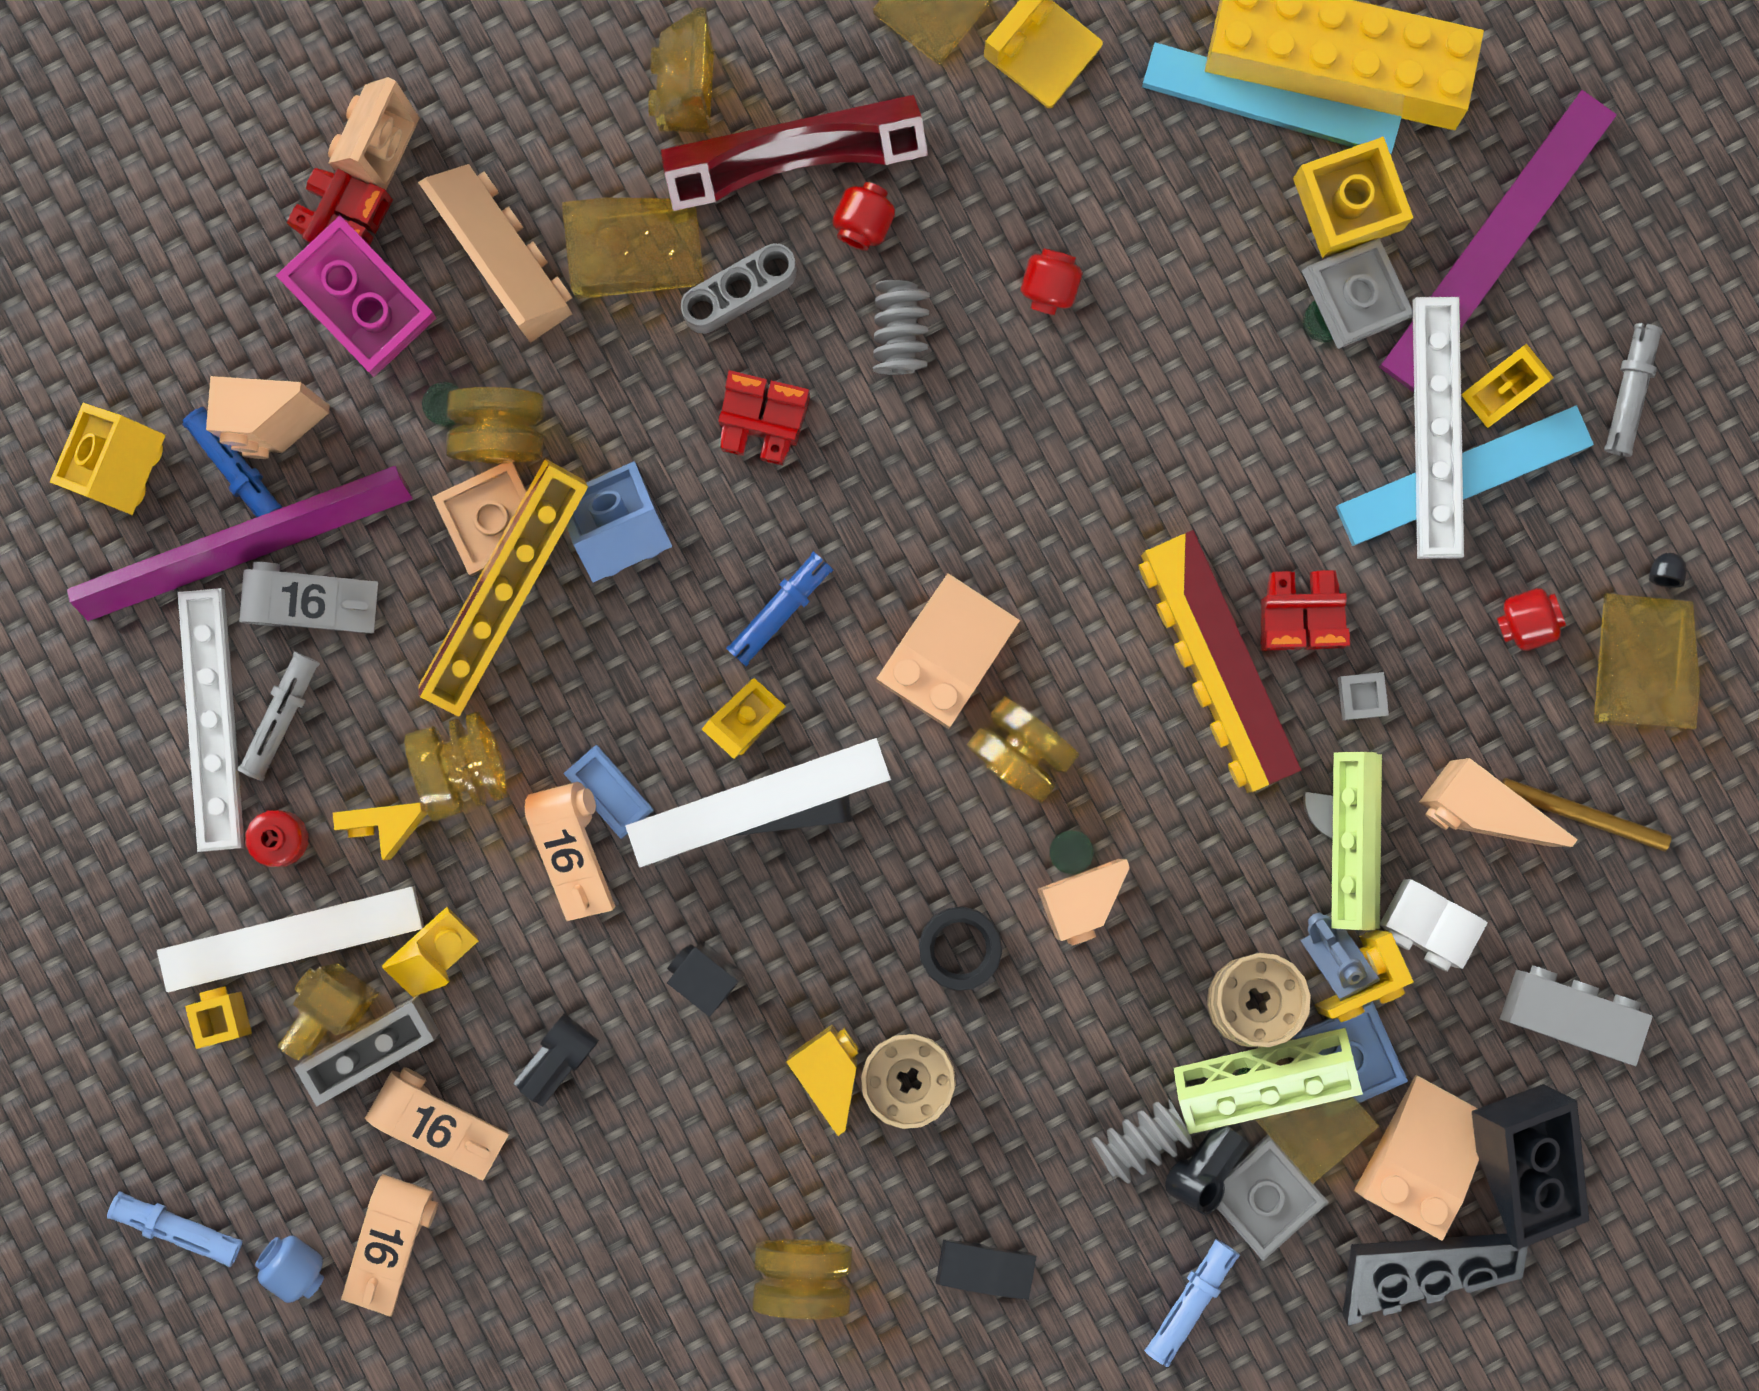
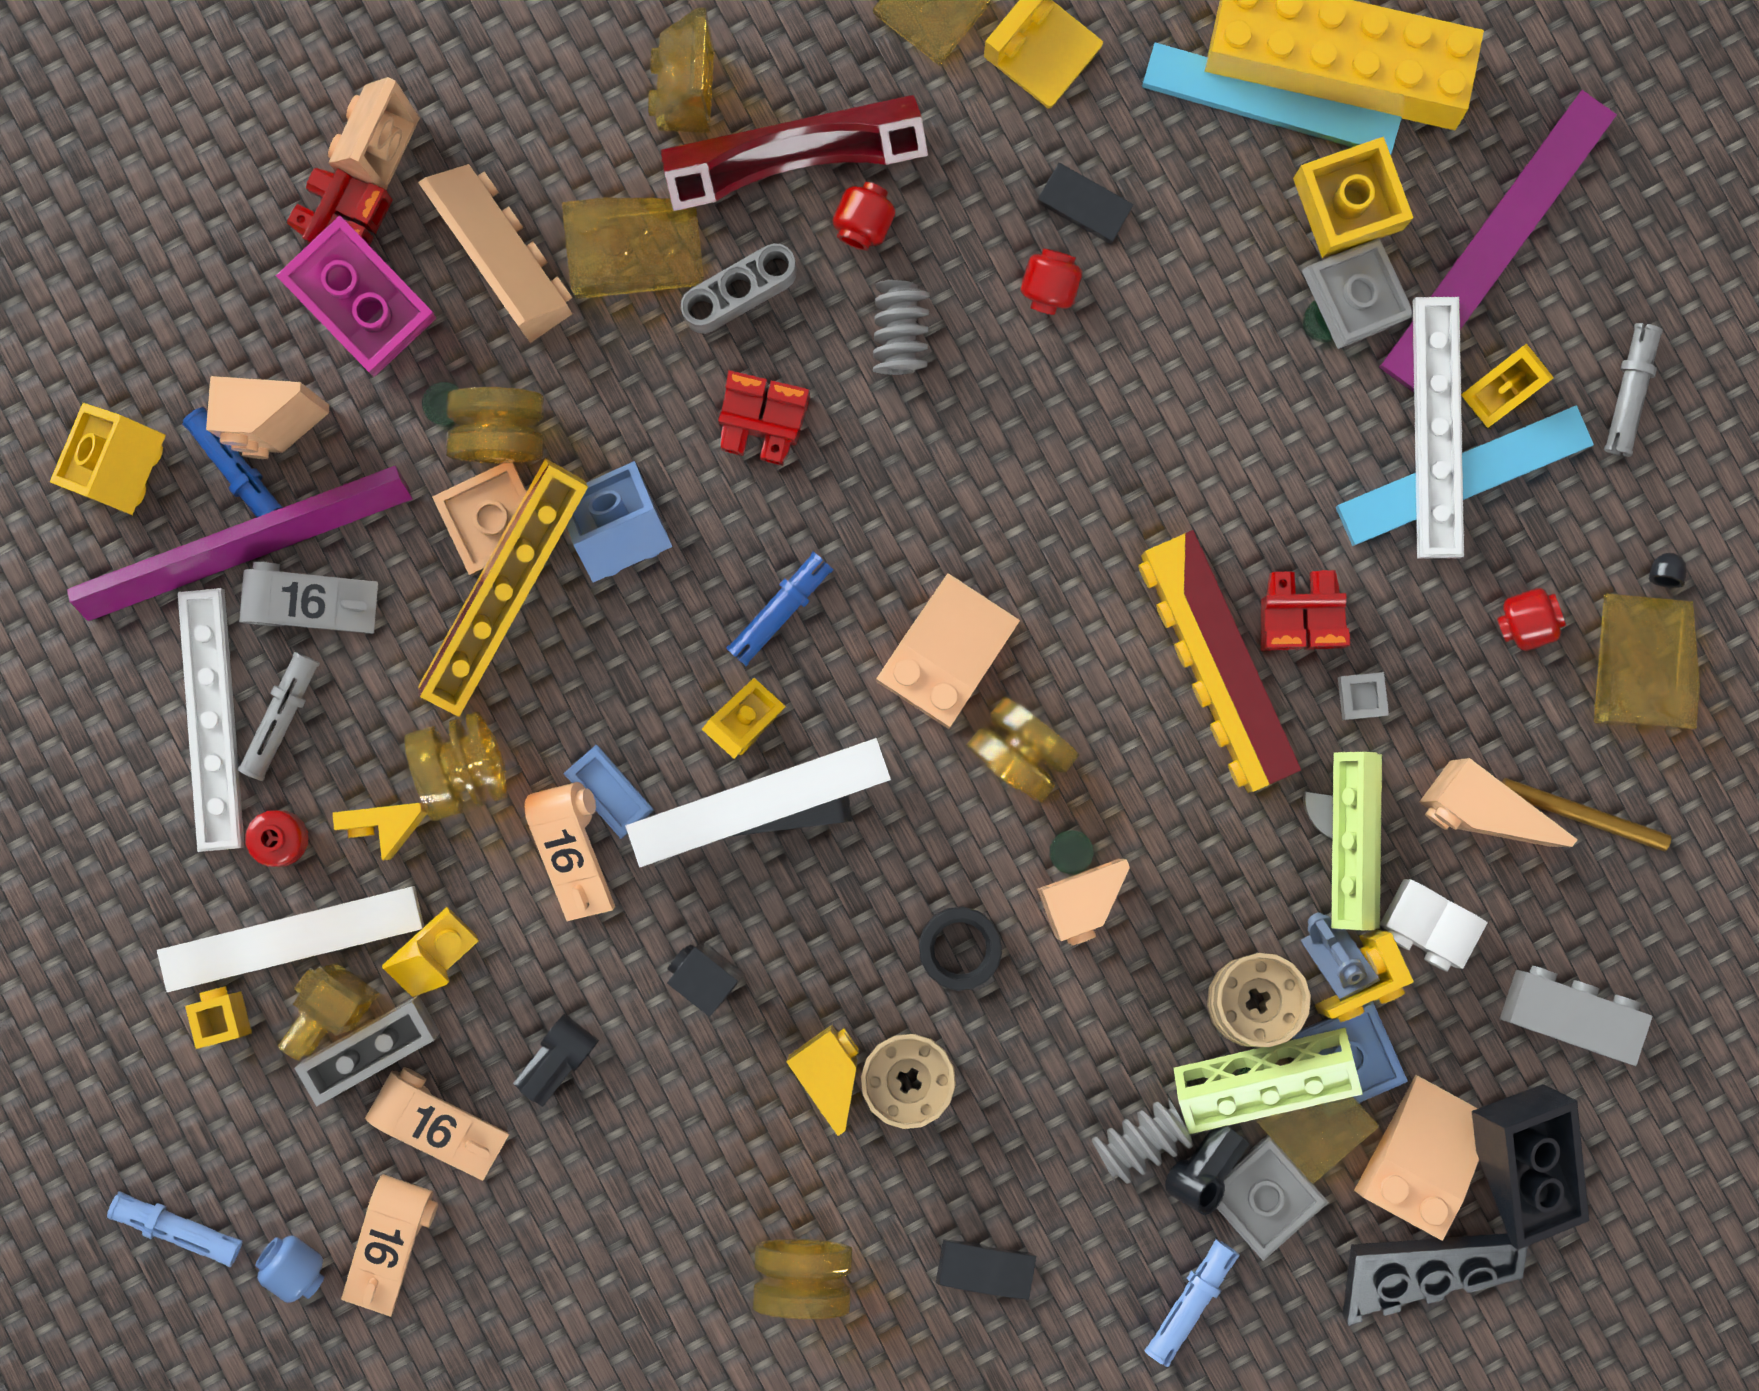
(1085, 203): none -> black tile

